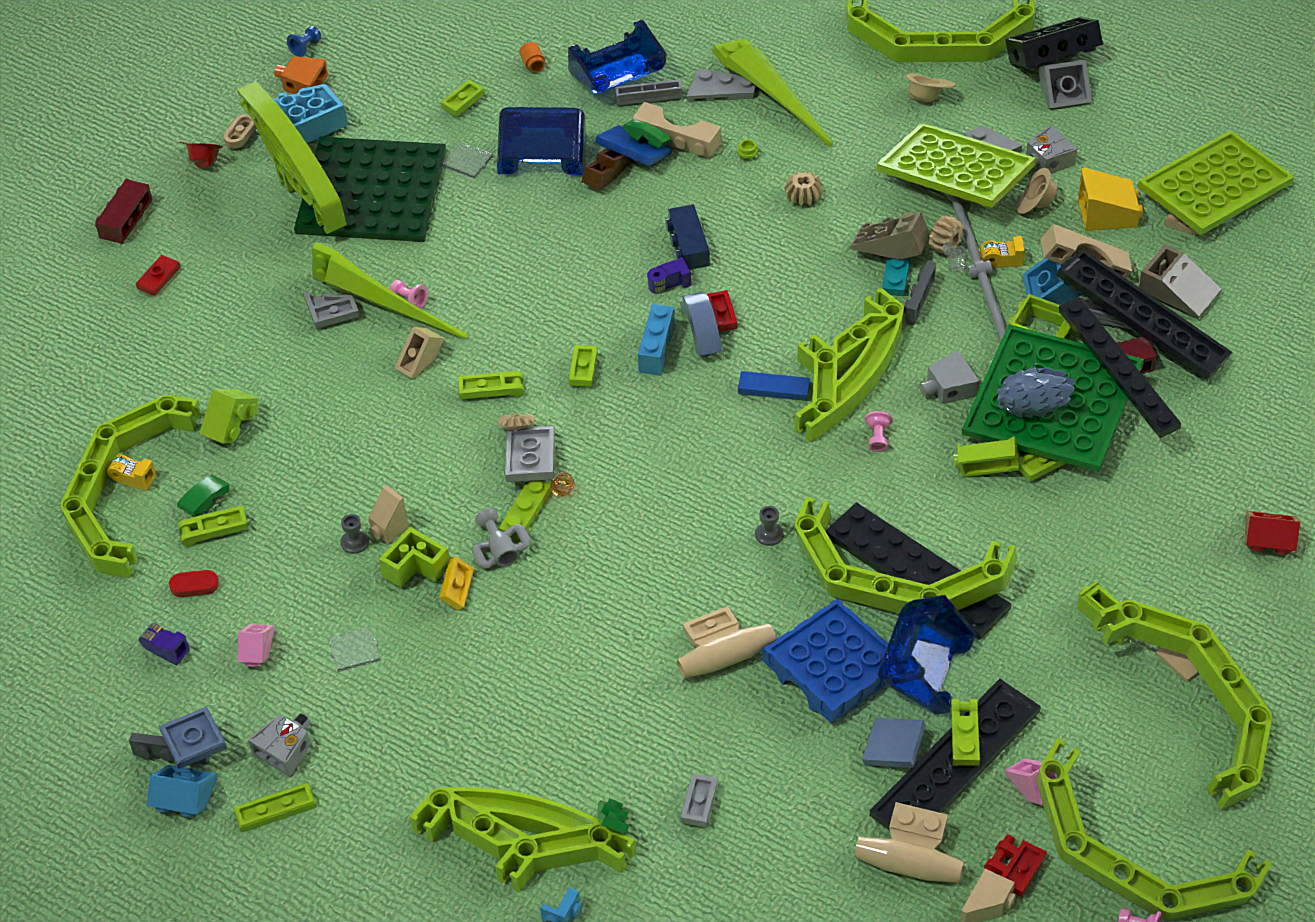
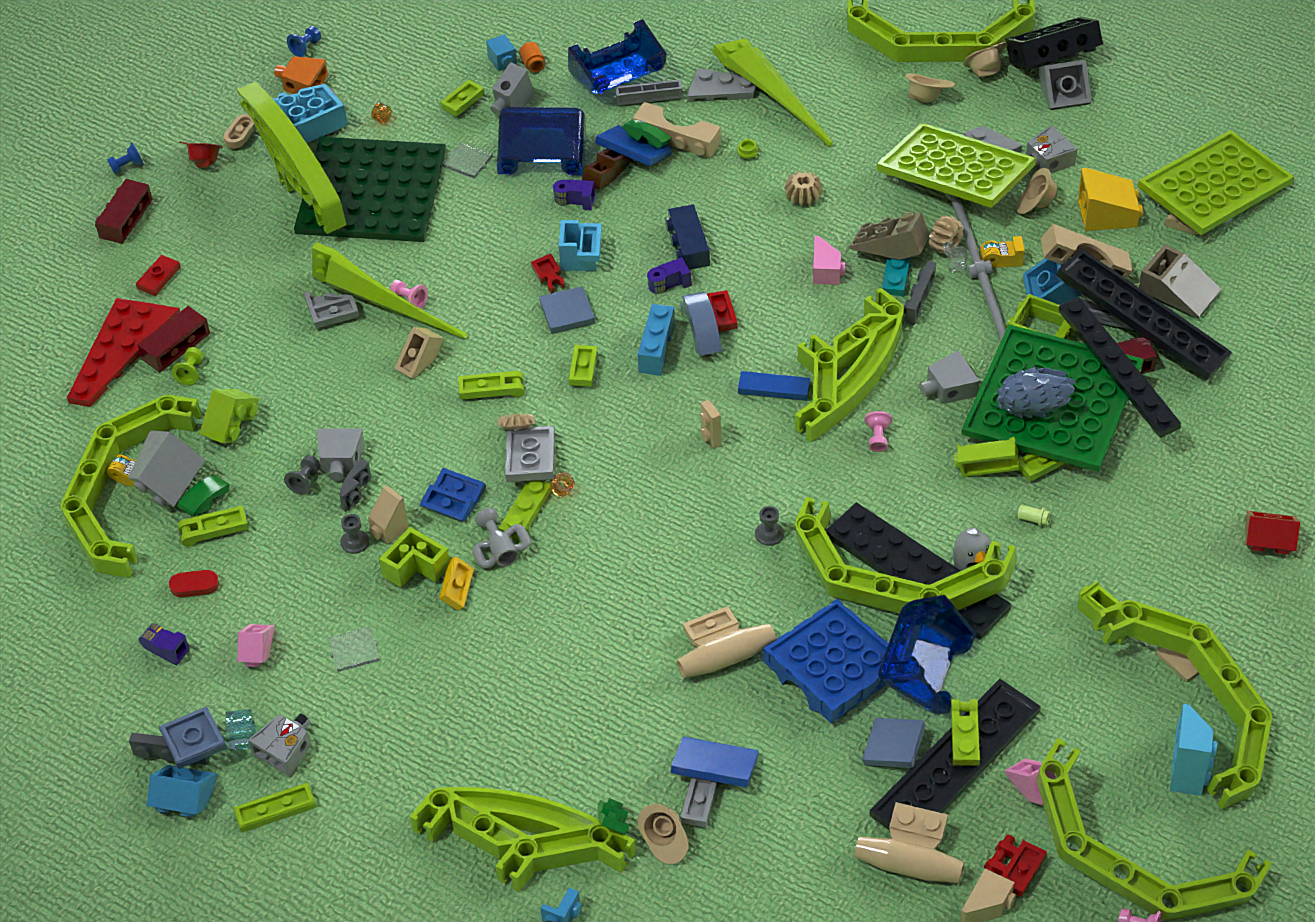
(117, 346): none -> red wing
(132, 156): none -> blue piece
(165, 468): none -> light grey slope
(173, 339): none -> dark red brick
(185, 372): none -> lime piece
(239, 728): none -> clear light blue brick
(298, 480): none -> dark grey piece
(339, 450): none -> light grey torso
(350, 491): none -> dark grey slope
(381, 113): none -> clear orange bush
(453, 494): none -> blue slope
(501, 52): none -> dark azure brick
(512, 89): none -> light grey torso
(548, 270): none -> red plate
(567, 309): none -> sand blue tile
(574, 192): none -> dark purple leg
(579, 245): none -> medium azure plate
(663, 833): none -> tan piece
(710, 424): none -> tan plate
(714, 761): none -> tile
(826, 263): none -> bright pink slope
(970, 547): none -> light grey piece
(986, 61): none -> tan piece
(1034, 515): none -> yellowish green pin
(1192, 753): none -> medium azure wedge

